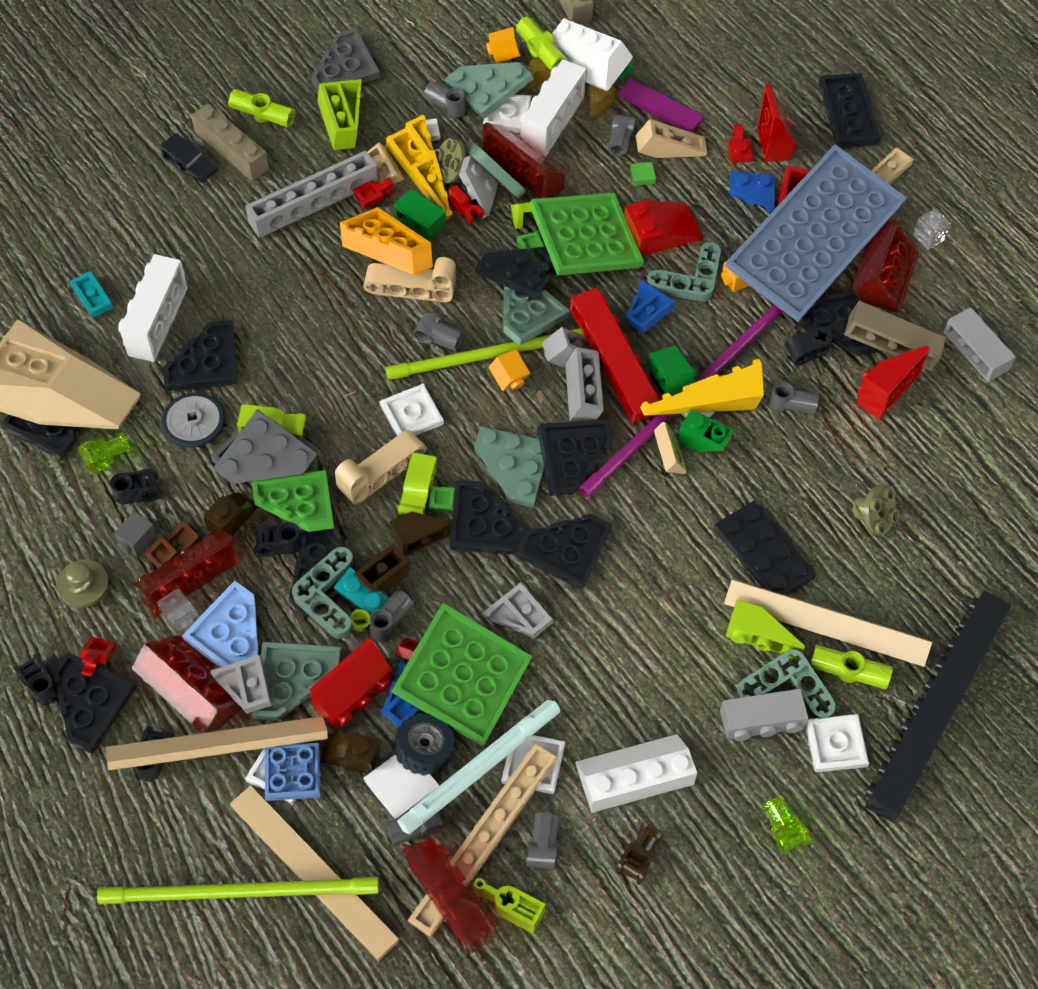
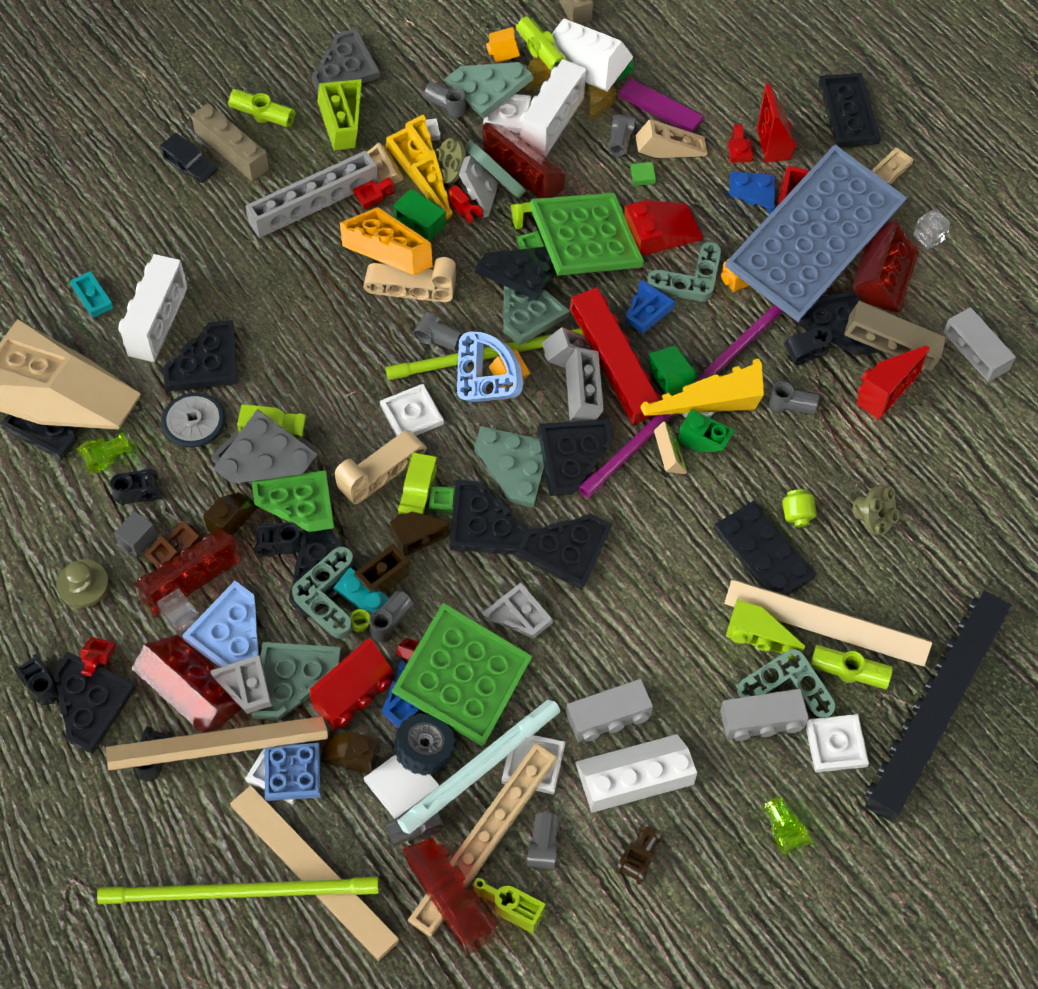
(479, 383): none -> light blue beam
(609, 711): none -> light grey brick
(799, 507): none -> lime head

